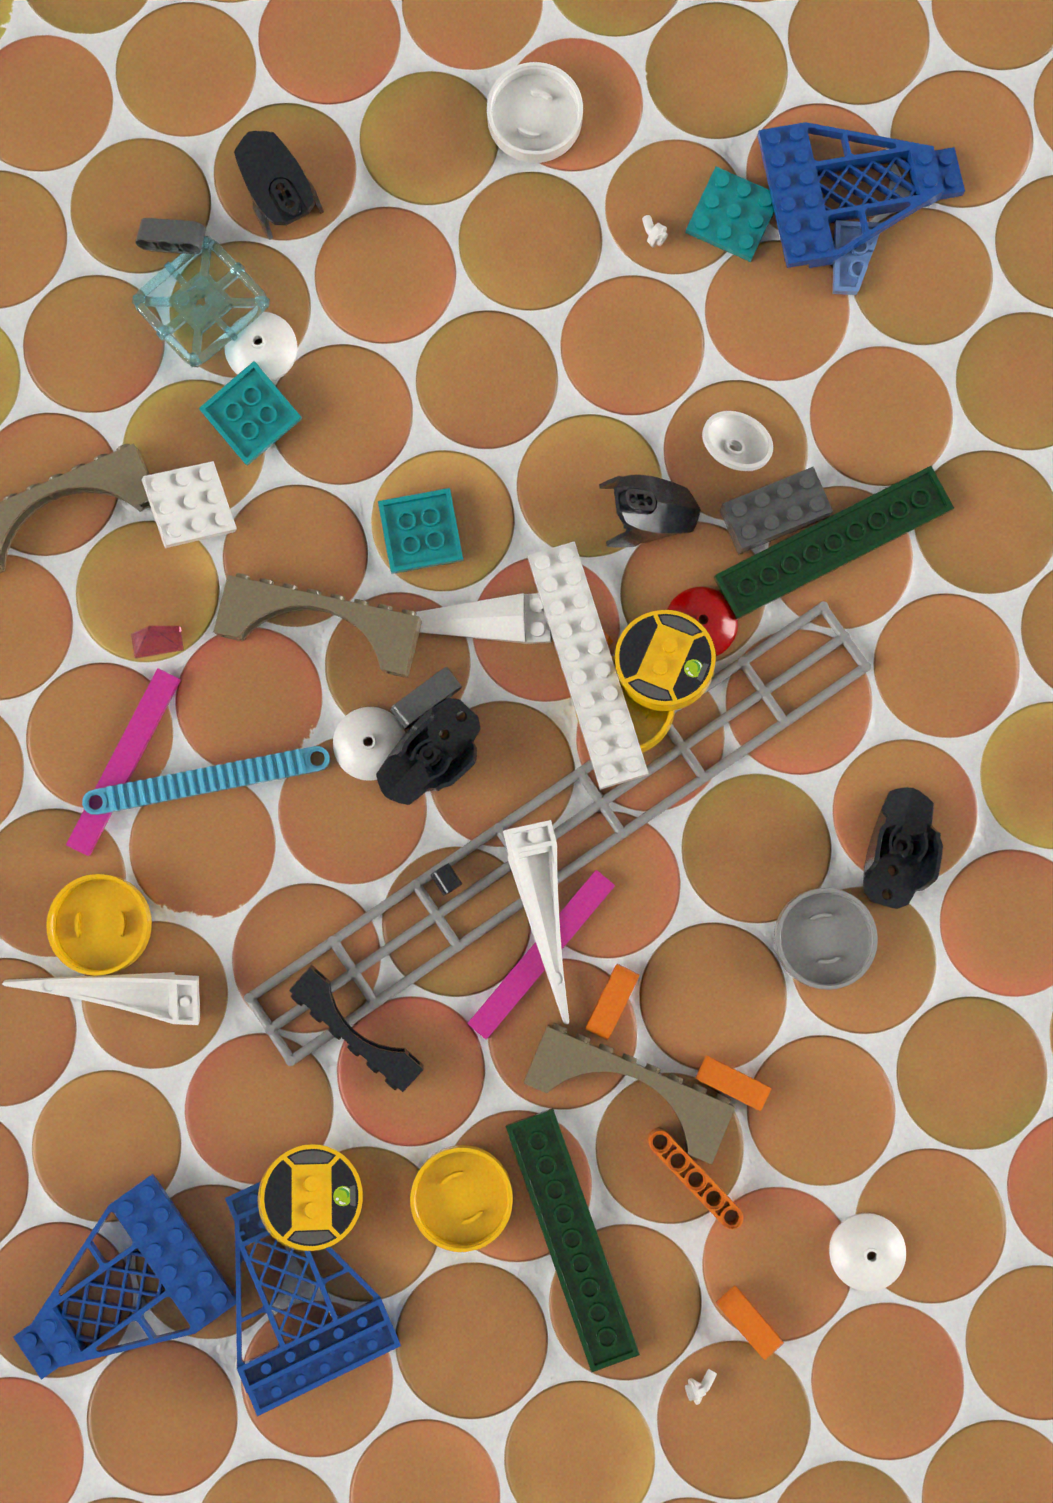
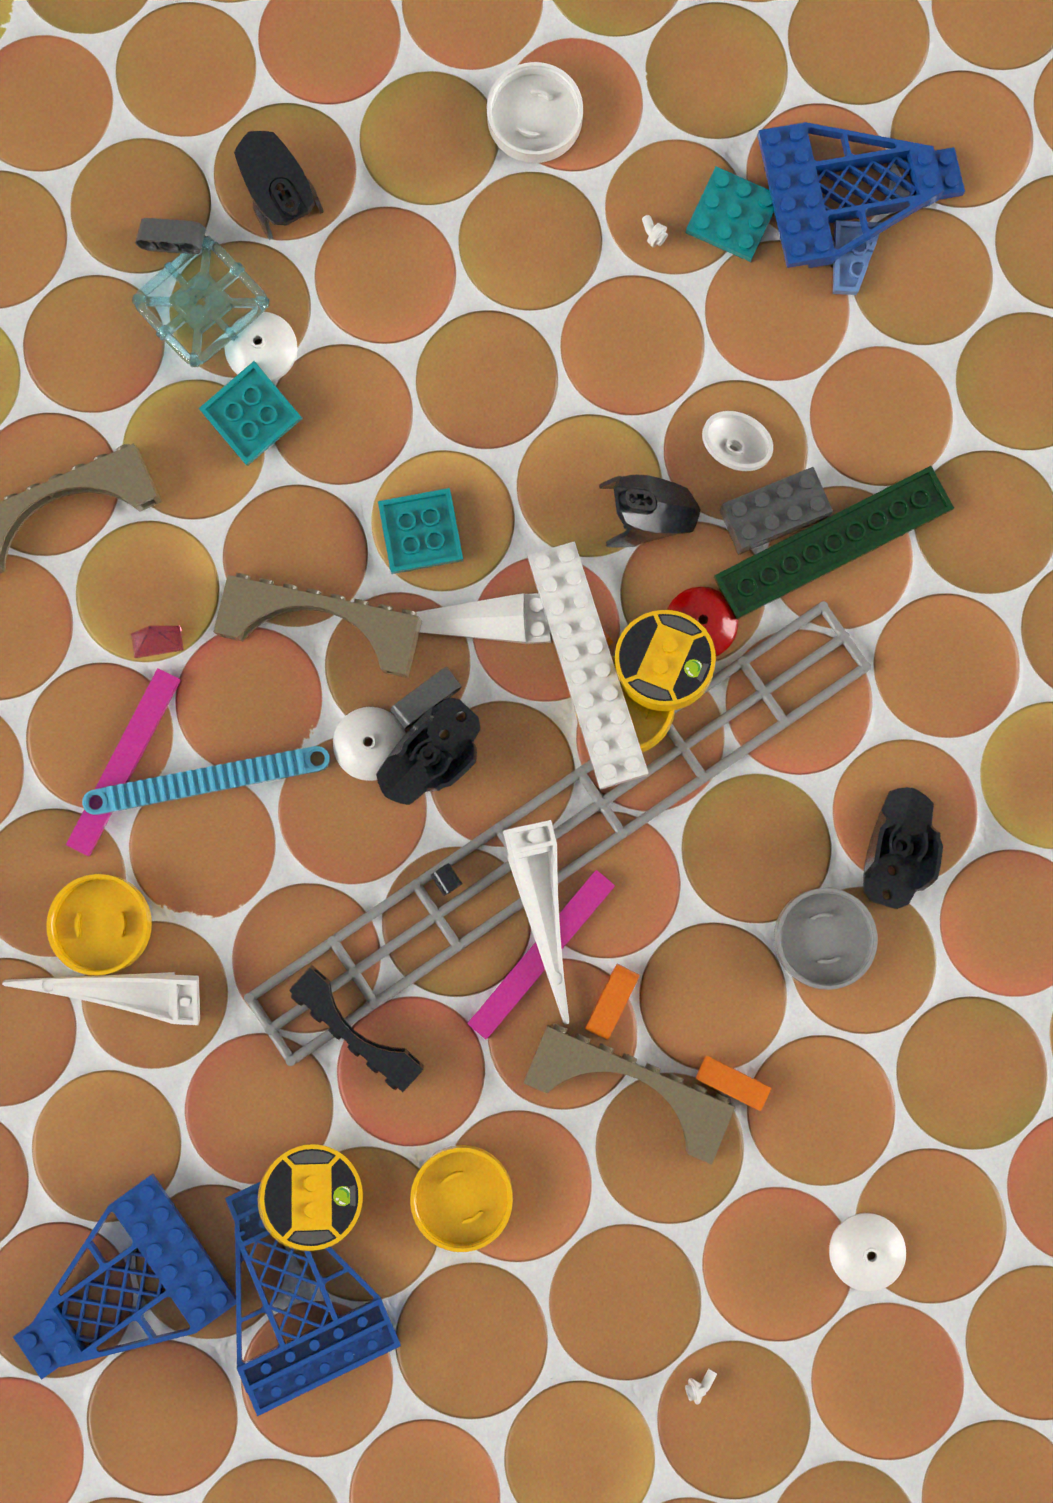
(189, 504): white plate -> none
(572, 1240): dark green plate -> none
(700, 1189): orange beam -> none
(749, 1322): orange beam -> none

